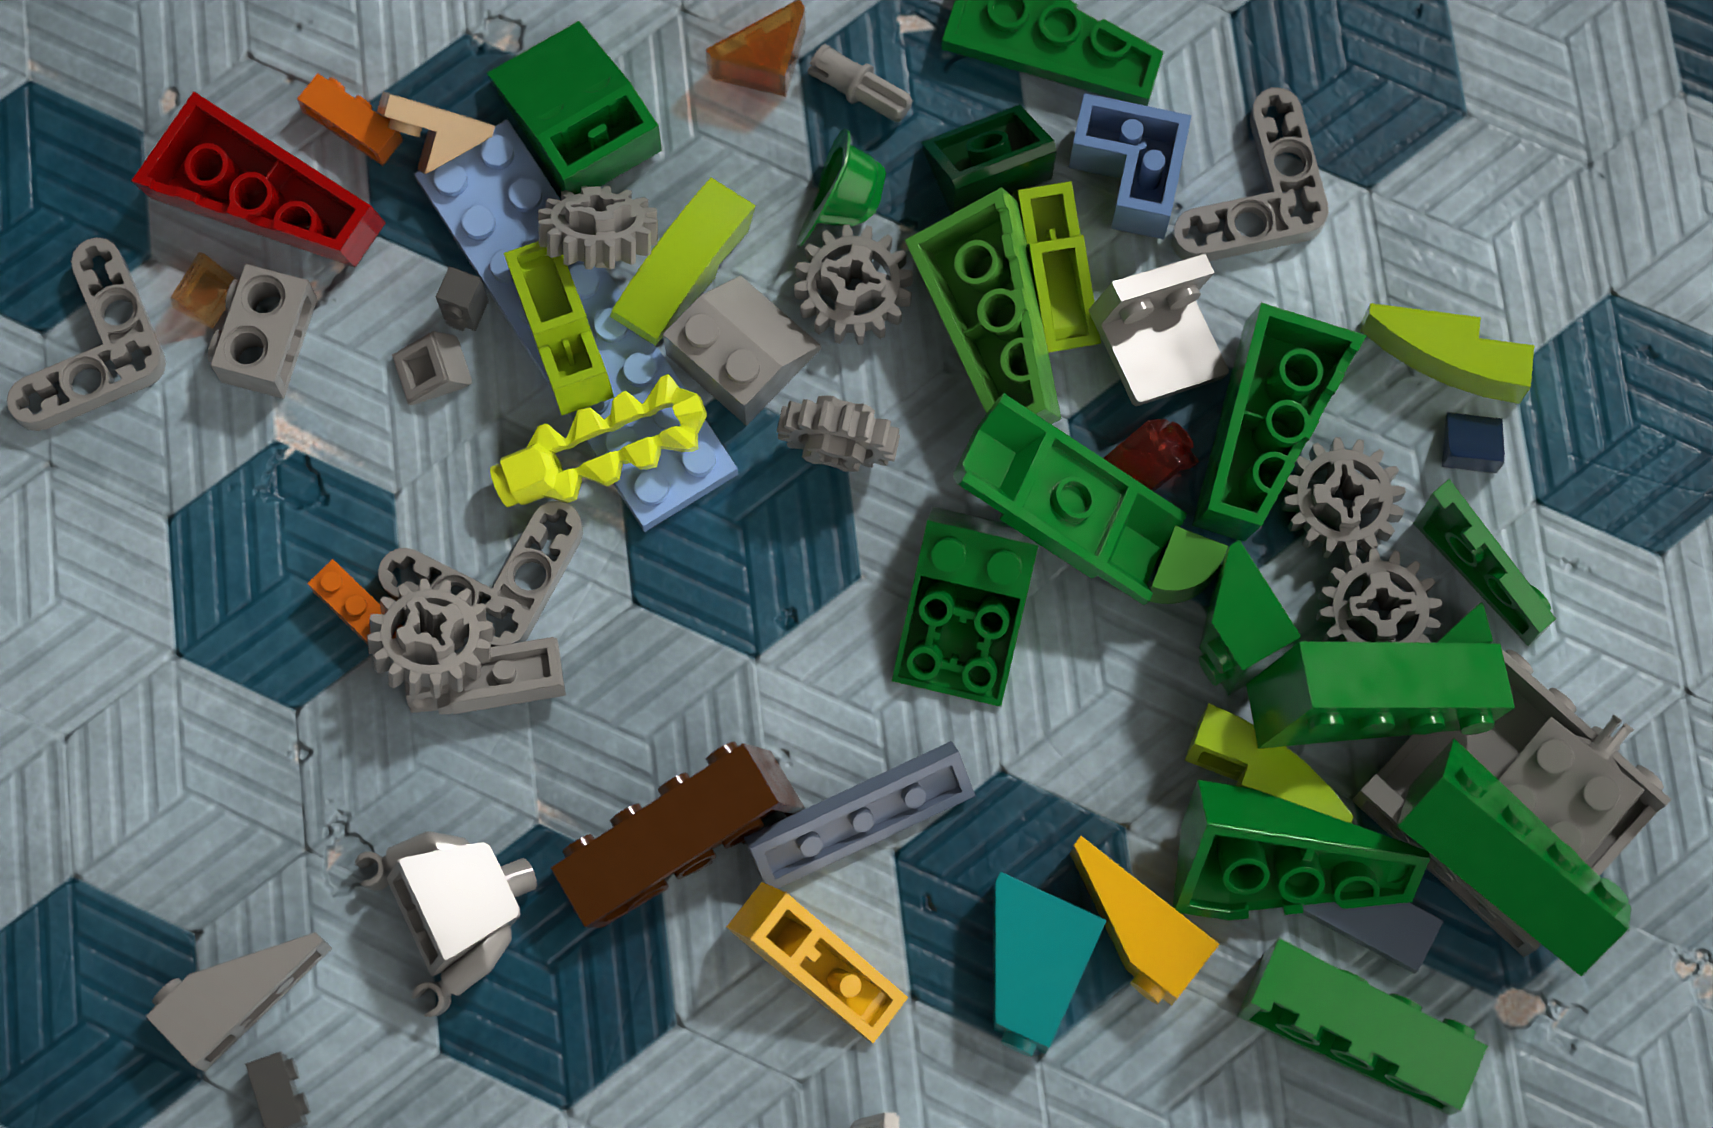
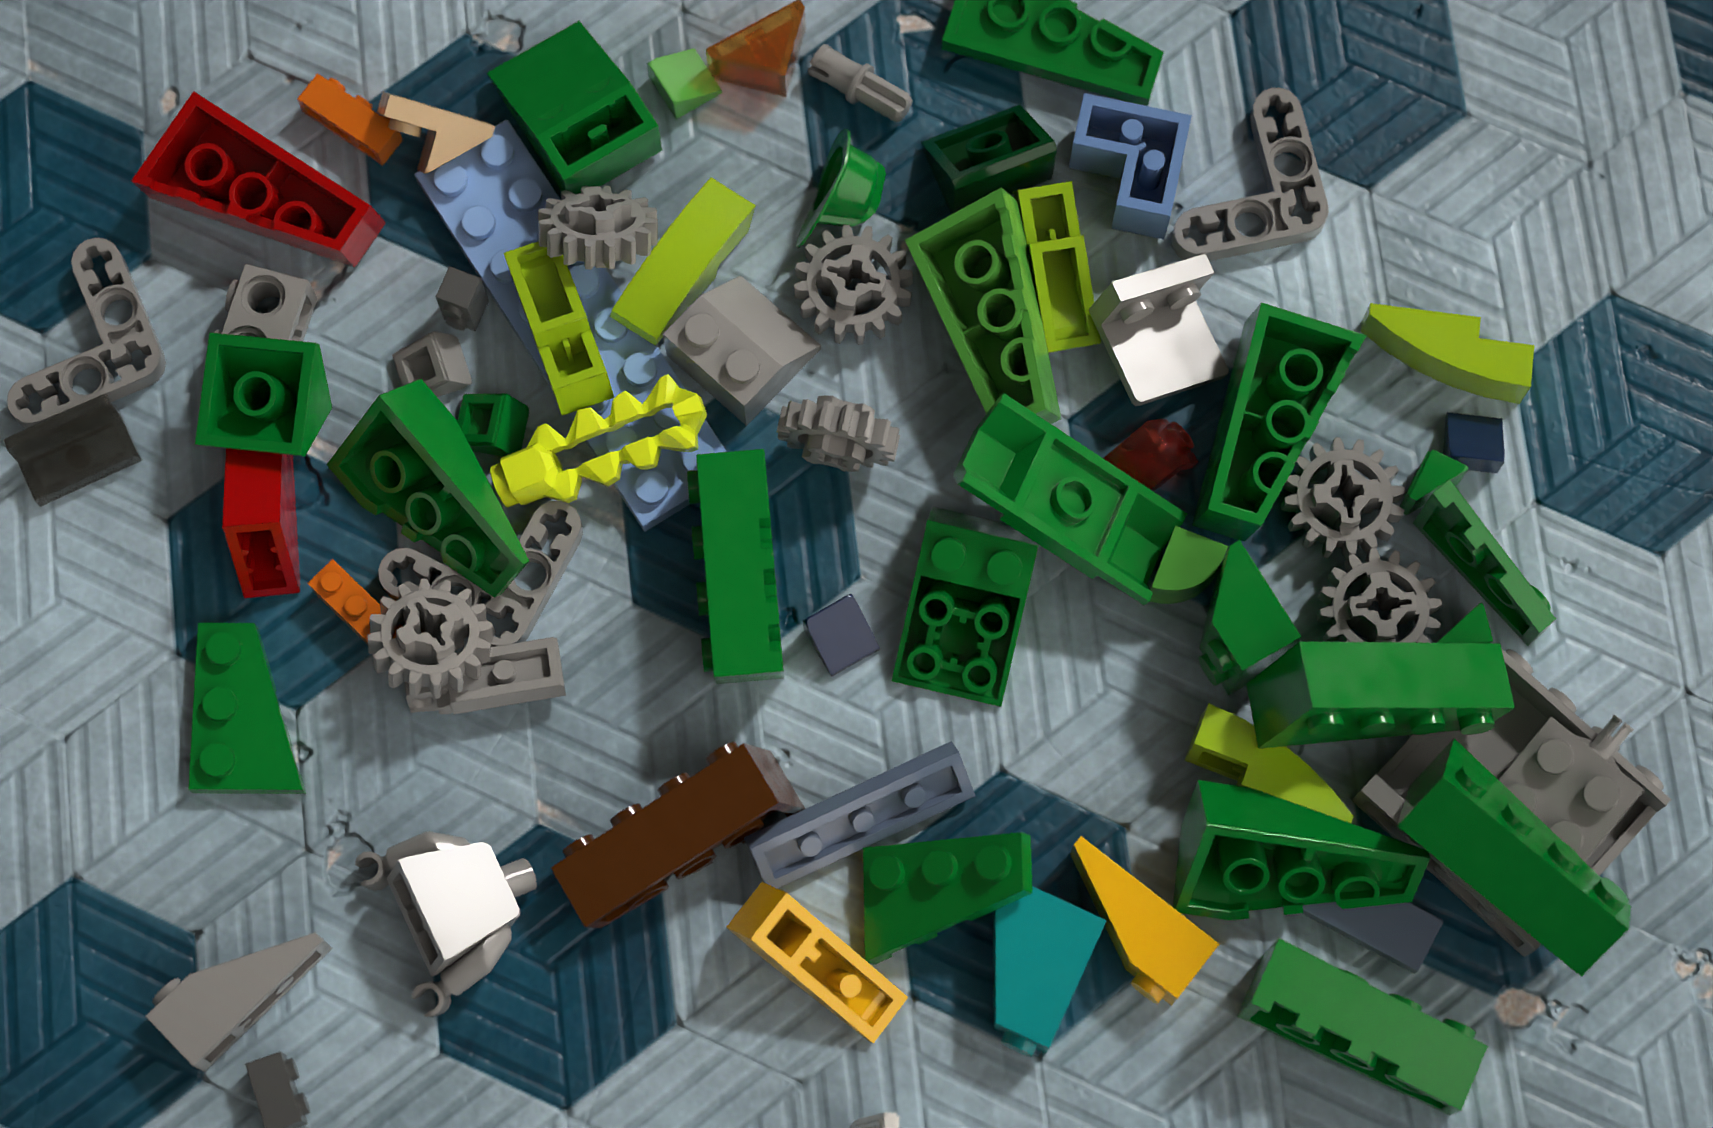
(73, 449): none -> clear smoke panel
(203, 291): clear orange slope -> none
(237, 718): none -> green wing
(261, 522): none -> red slope
(262, 395): none -> green slope
(421, 472): none -> green wedge
(493, 423): none -> green slope
(683, 81): none -> bright green slope
(738, 567): none -> green wedge
(840, 635): none -> dark blue slope
(937, 884): none -> green wing
(1430, 475): none -> green slope

